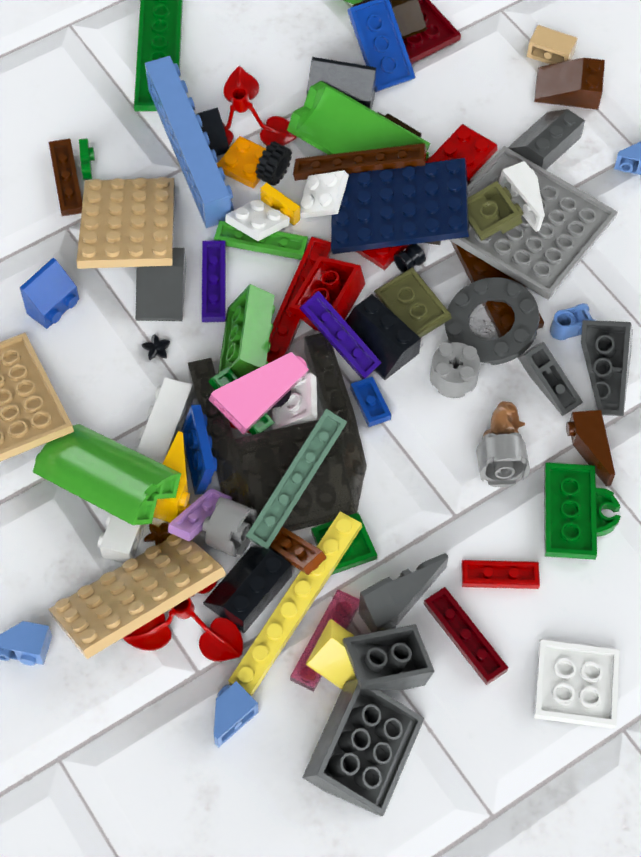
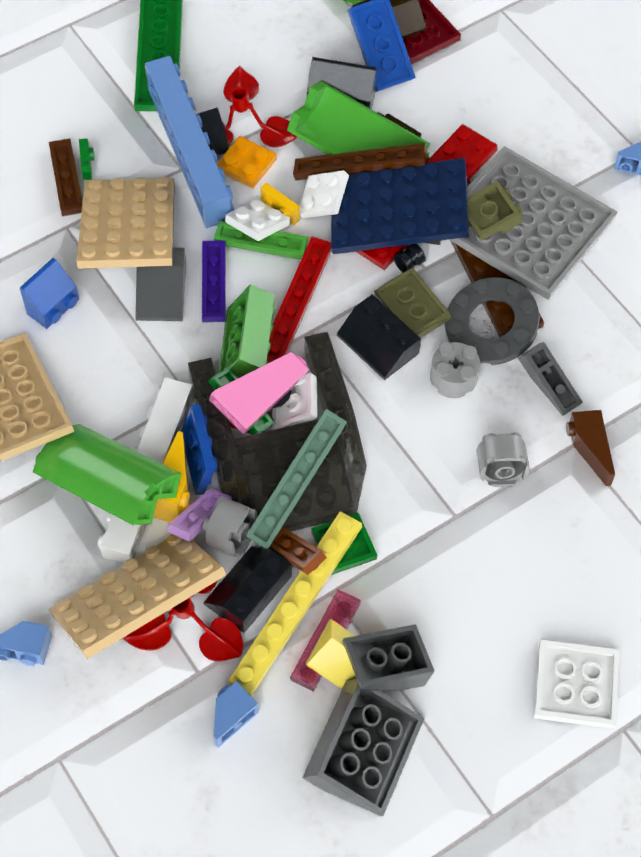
(156, 347): black plant -> none
(157, 534): reddish brown plant -> none
(273, 163): black tyre -> none
(336, 281): red slope -> none
(340, 335): dark purple plate -> none
(370, 401): blue plate -> none
(389, 601): dark grey wedge -> none
(465, 636): dark red plate -> none
(500, 574): red tile -> none
(505, 419): medium nougat piece -> none
(525, 191): white slope -> none
(549, 137): dark grey slope -> none
(551, 46): tan brick -> none
(568, 322): medium blue piece -> none
(571, 83): reddish brown slope -> none
(574, 511): green plate -> none
(607, 358): dark grey wedge -> none

